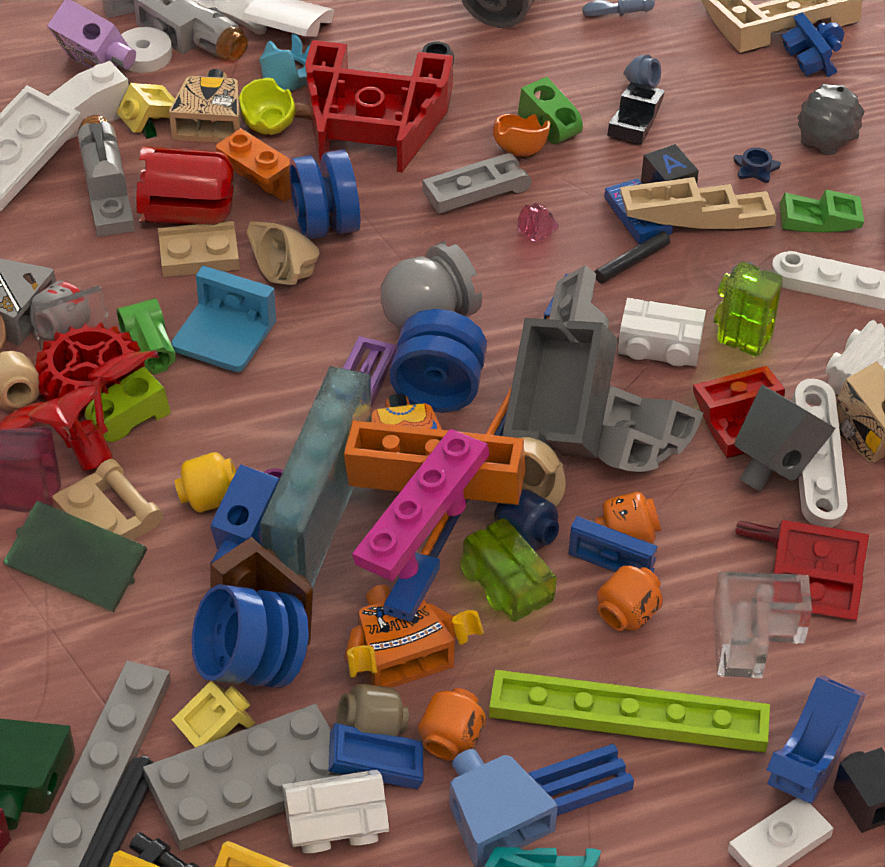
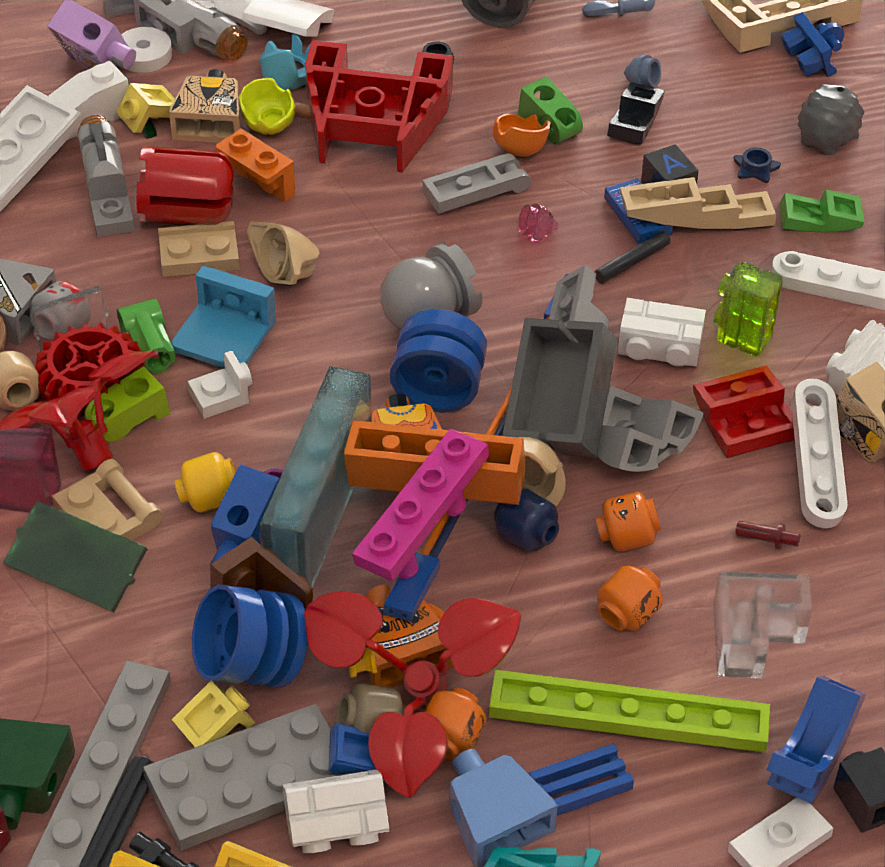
(223, 388): none -> white bracket
(324, 194): blue wheel -> none
(383, 366): medium lavender tile -> none
(411, 745): none -> red plant
(508, 570): clear neon green brick -> none
(609, 547): blue tile -> none
(779, 438): dark grey torso -> none
(831, 560): red slope -> none

